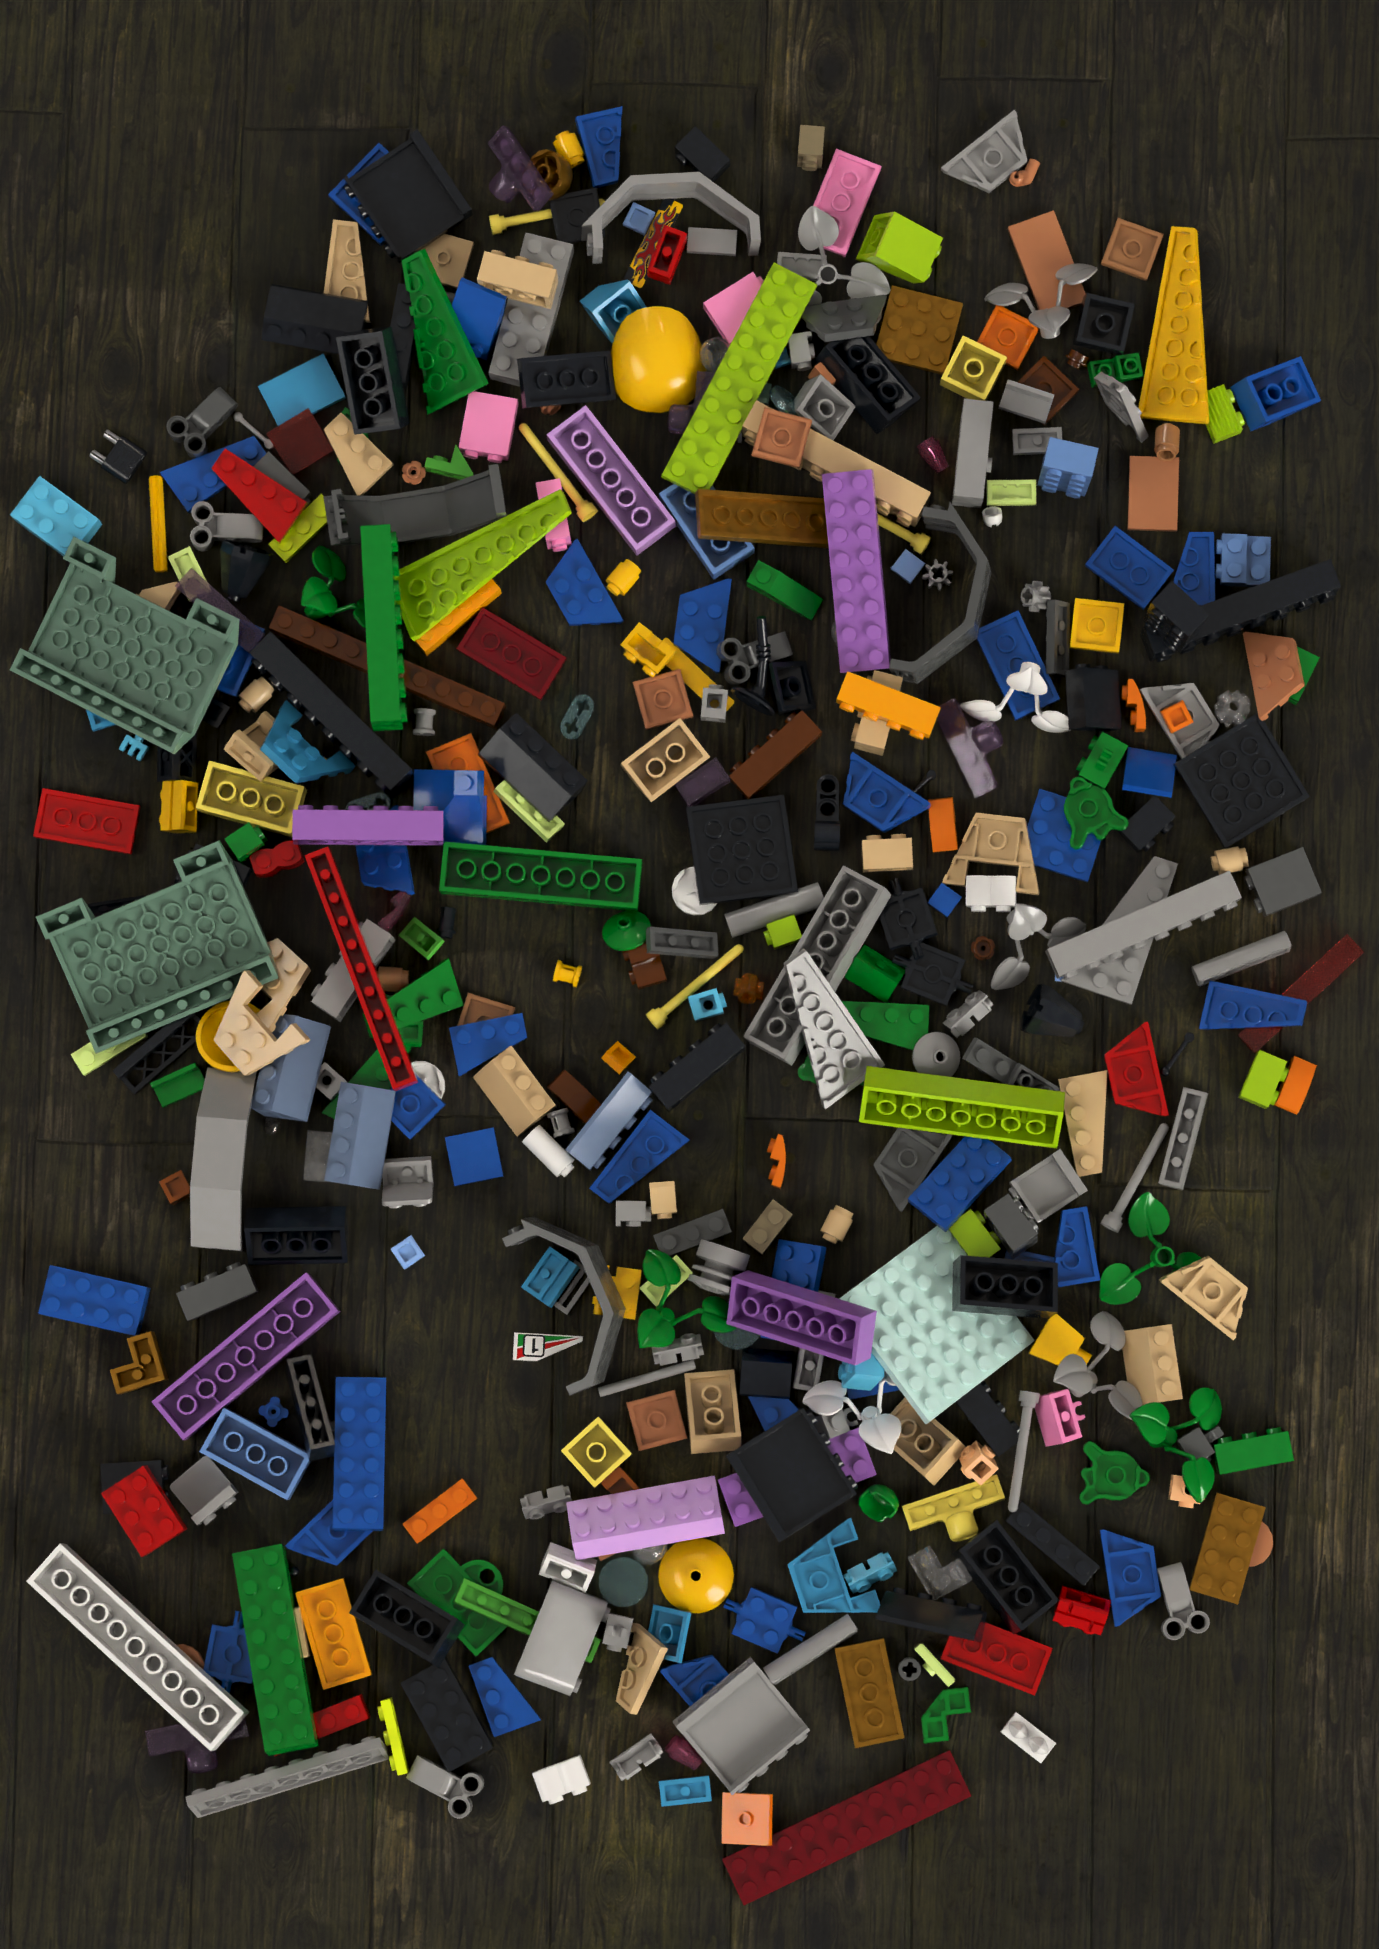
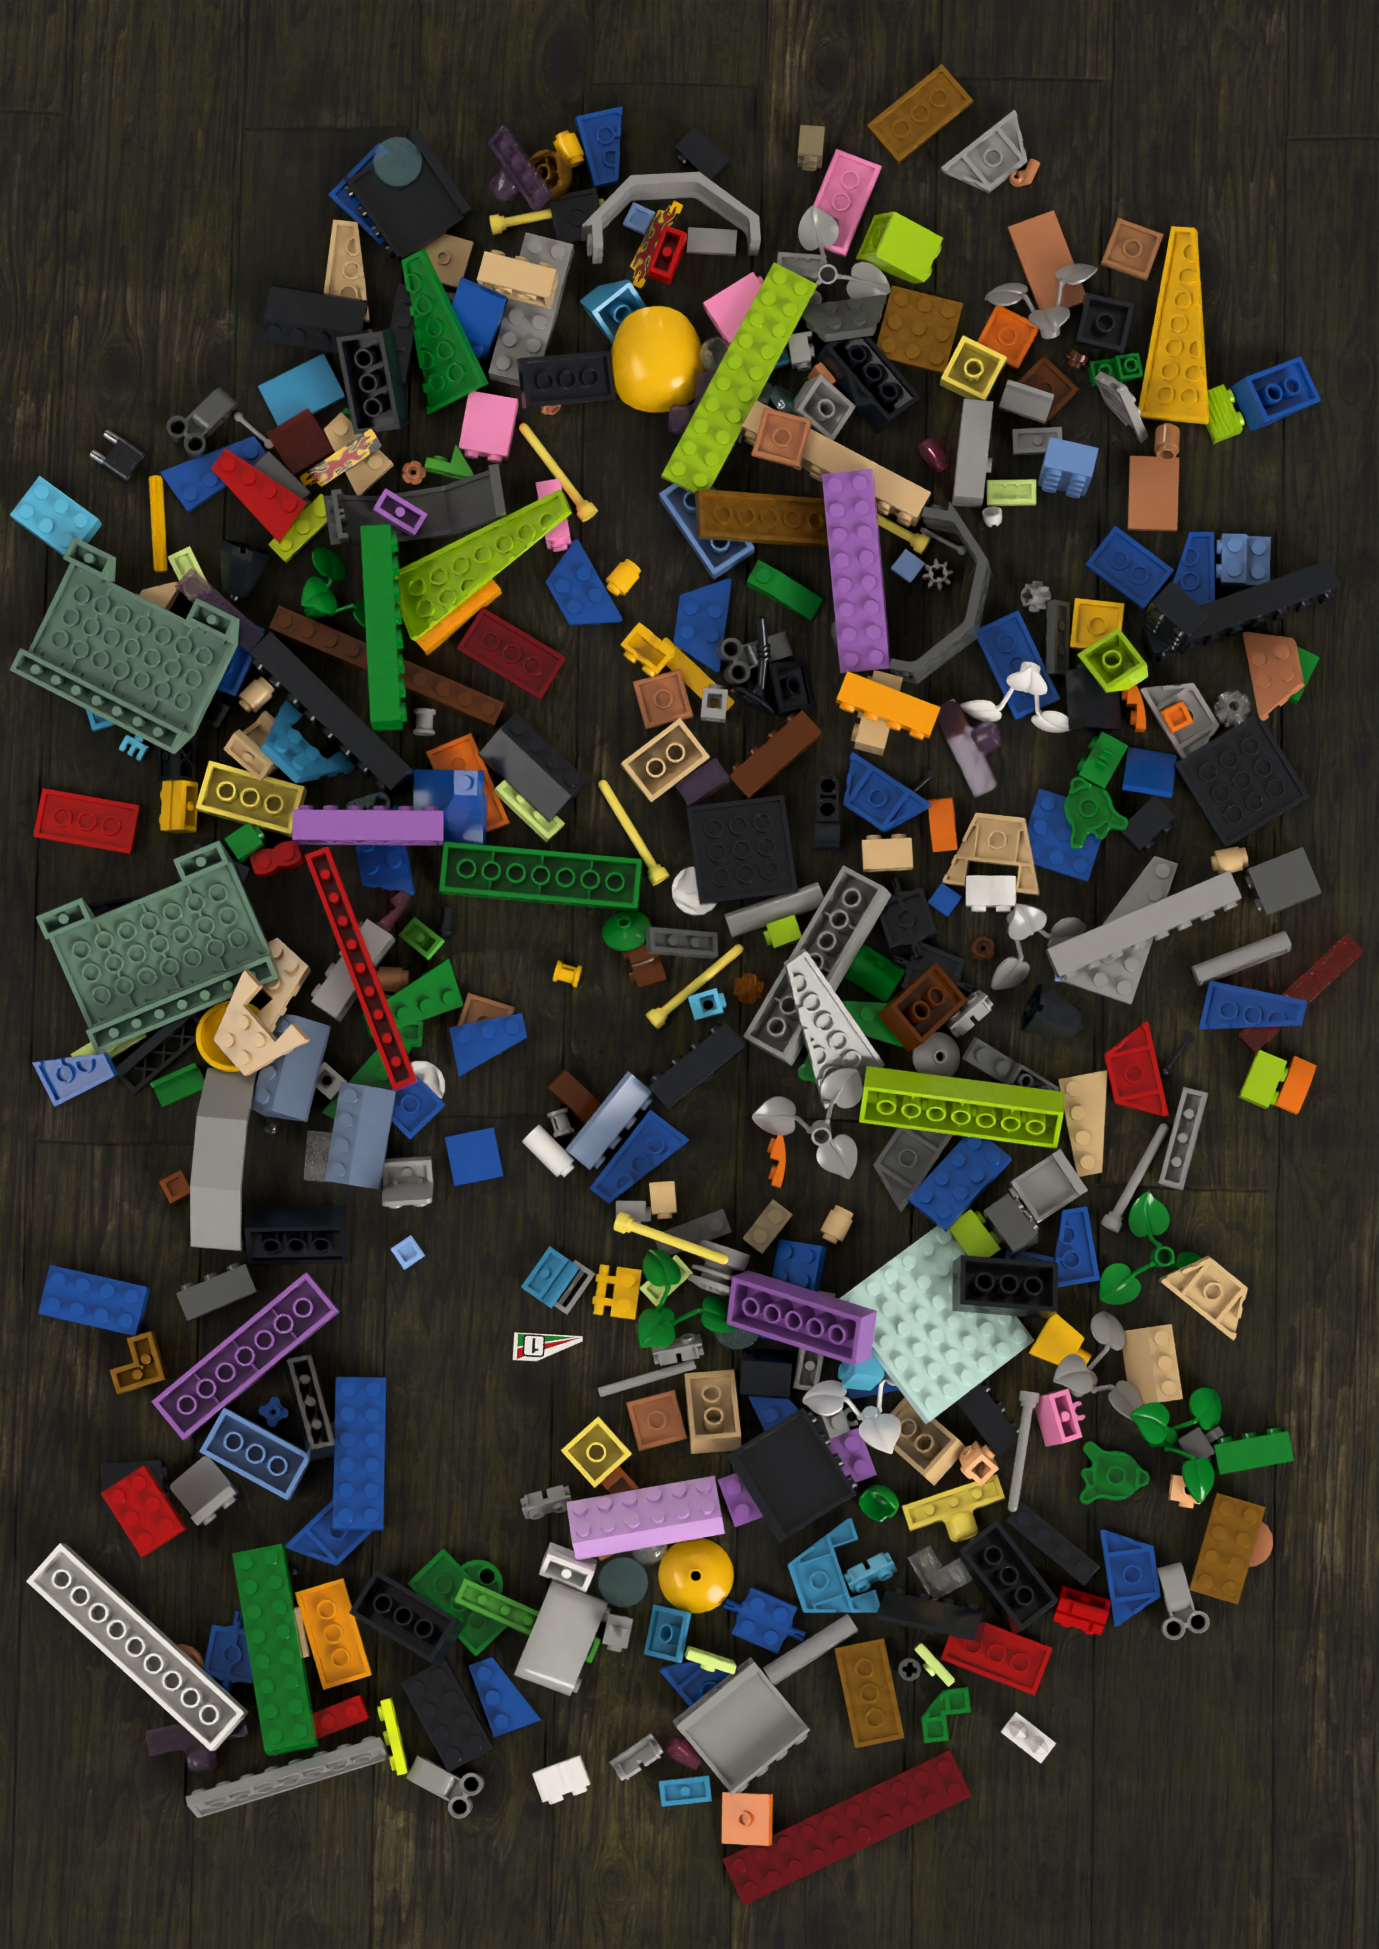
(73, 1075): none -> wing
(224, 526): light grey piece -> none
(340, 461): none -> sticker
(397, 161): none -> clear light blue tile
(399, 513): none -> medium lavender brick
(440, 1511): orange plate -> none
(514, 1091): tan slope -> none
(572, 713): clear light blue beam -> none
(601, 1282): dark grey panel -> none
(611, 480): lavender brick -> none
(618, 1057): light orange plate -> none
(625, 1223): none -> light yellow piece
(643, 1663): tan wing -> none
(656, 872): none -> light yellow piece
(709, 1660): none -> yellowish green plate
(834, 1154): none -> light grey plant
(919, 114): none -> pearl gold plate
(922, 1007): none -> reddish brown slope
(960, 549): none -> light grey hinge
(1114, 662): none -> lime slope

